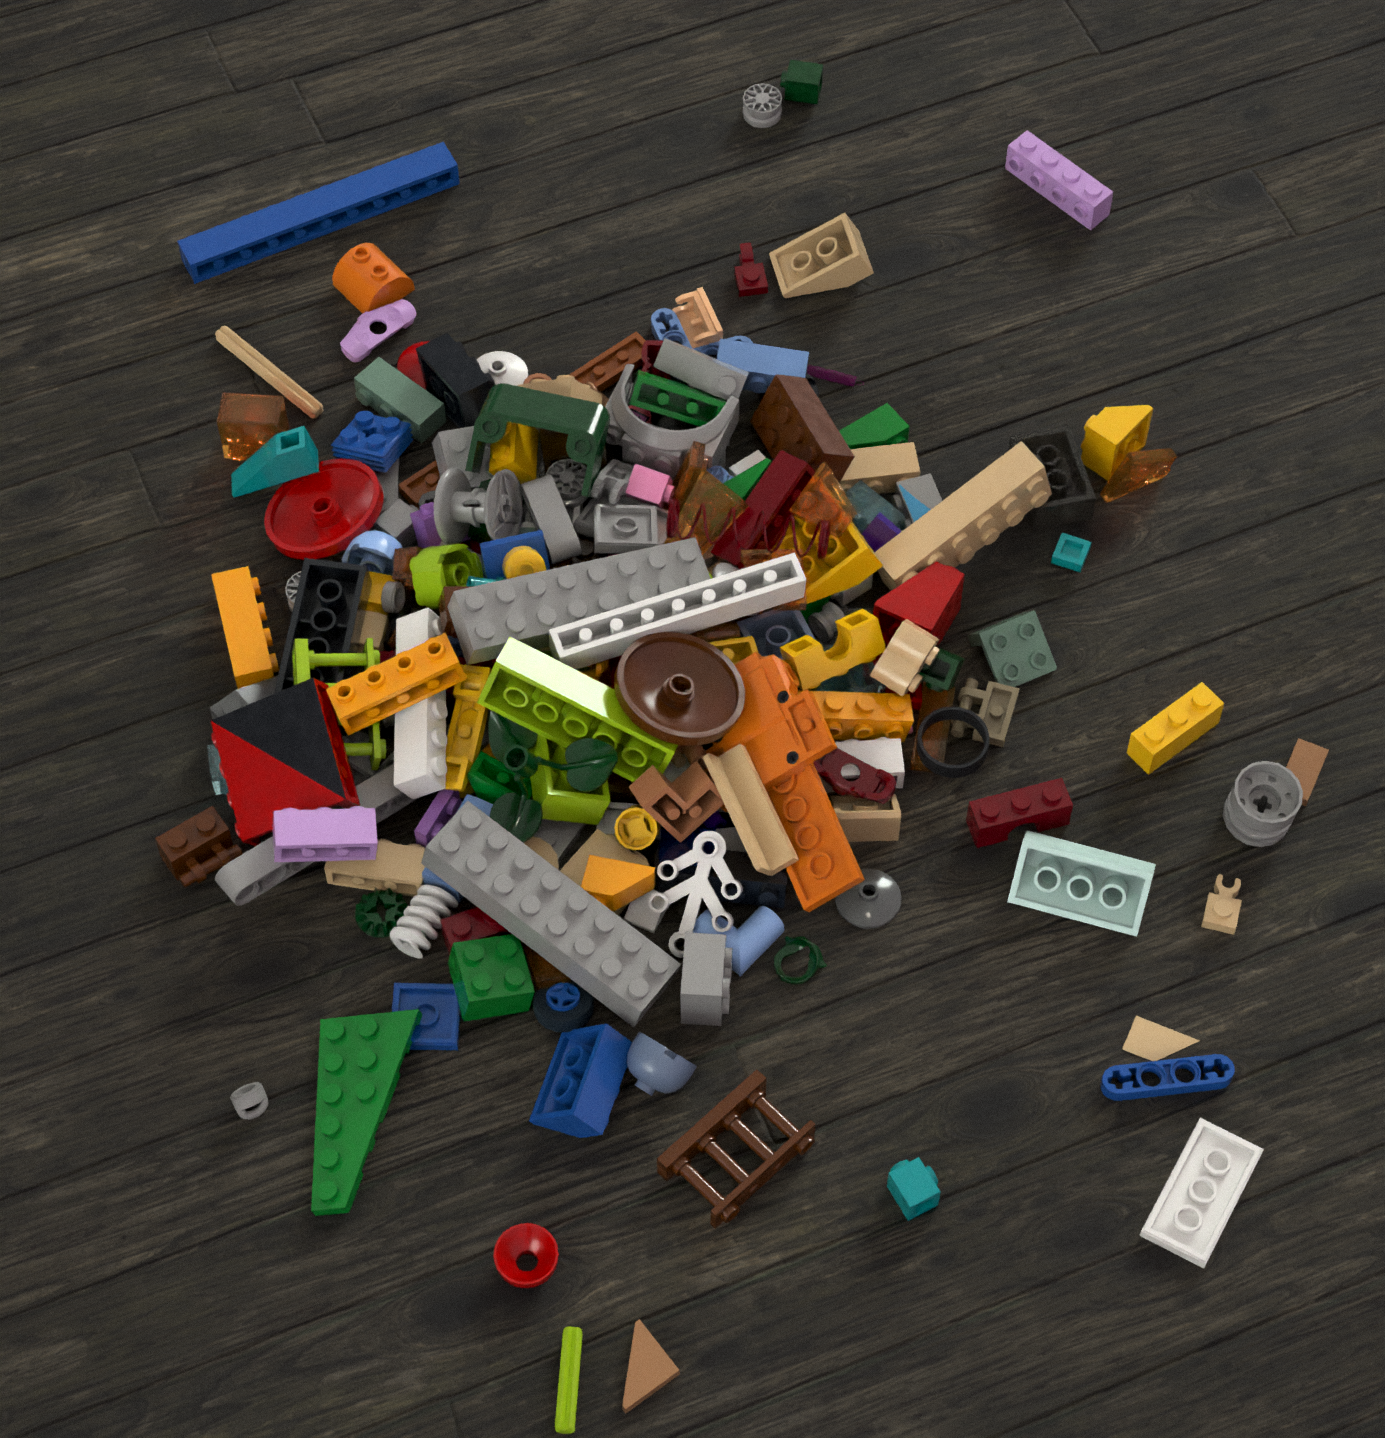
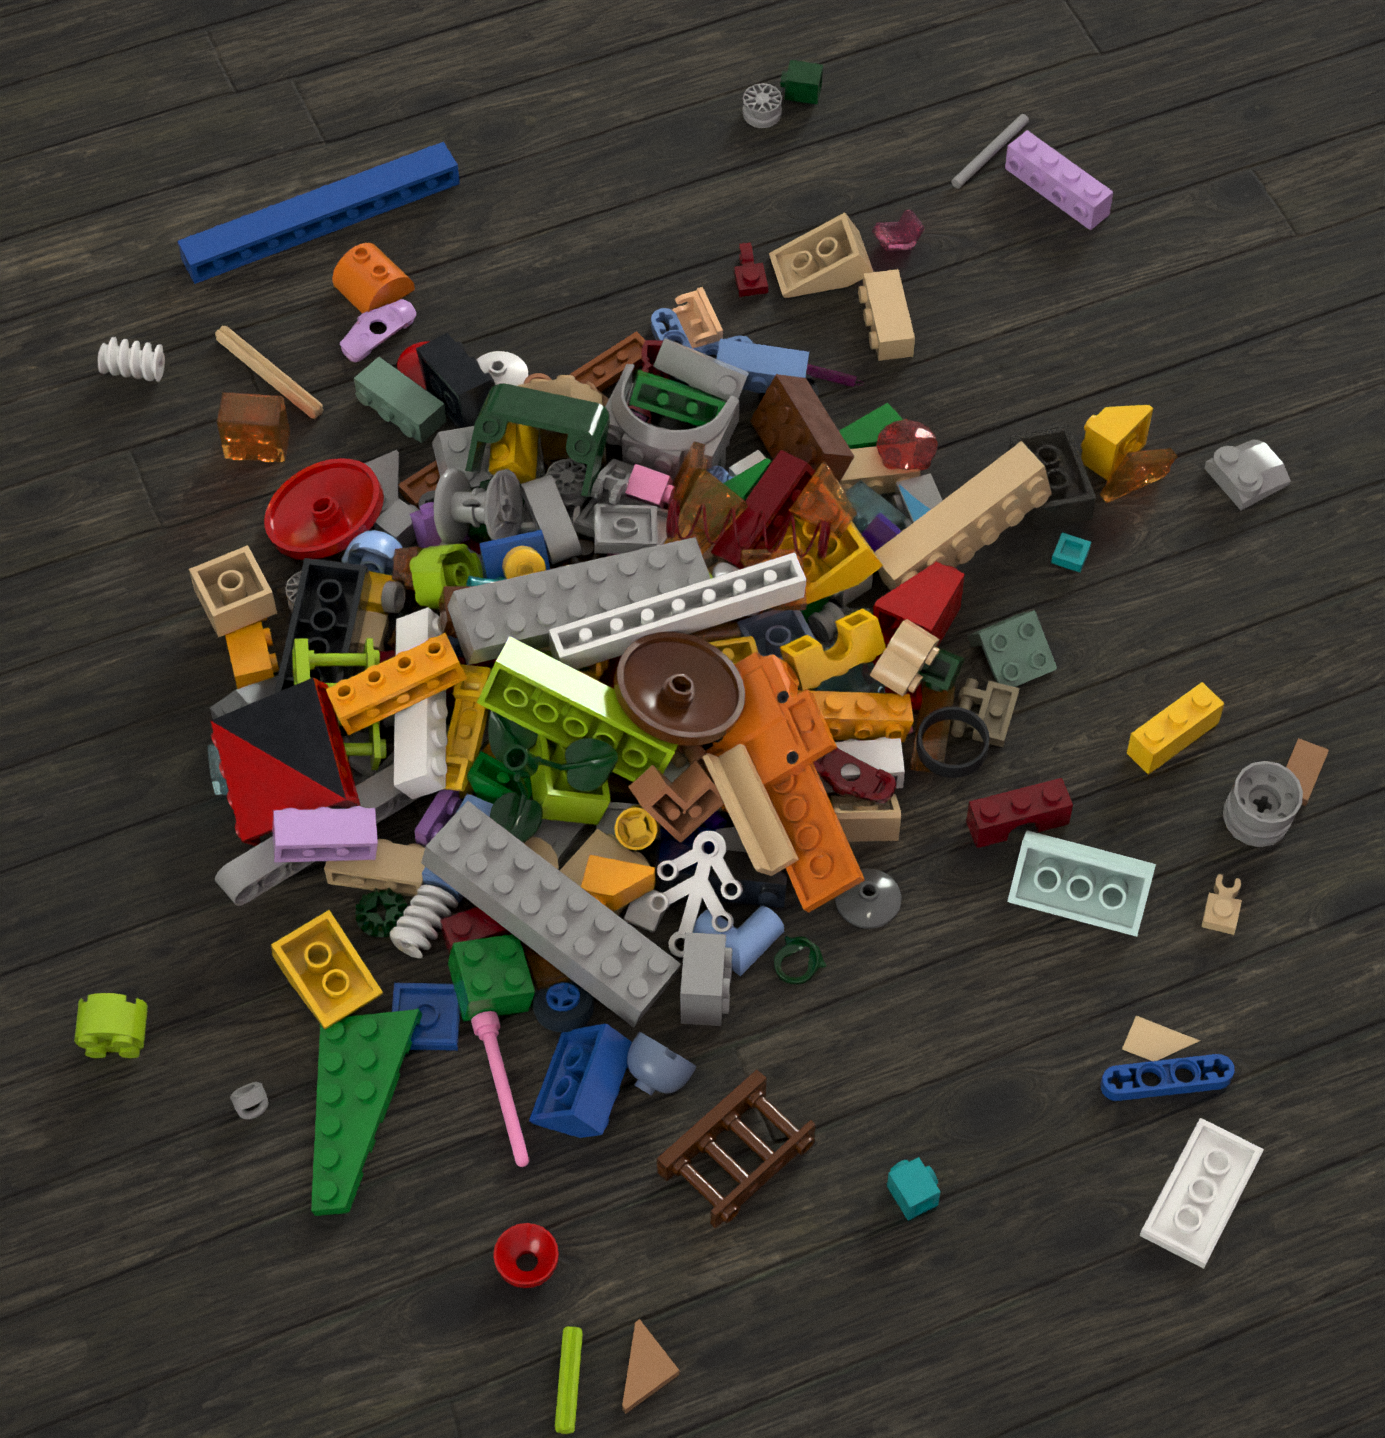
(111, 1025): none -> lime brick
(131, 360): none -> white piece
(197, 847): reddish brown brick -> none
(233, 591): none -> tan brick
(277, 461): teal slope -> none
(325, 969): none -> yellow slope
(373, 440): blue brick -> none
(486, 1027): none -> bright pink piece
(887, 315): none -> tan brick
(901, 234): none -> clear pink bracket
(906, 445): none -> clear red dish
(990, 151): none -> light grey bar
(1247, 472): none -> light grey slope

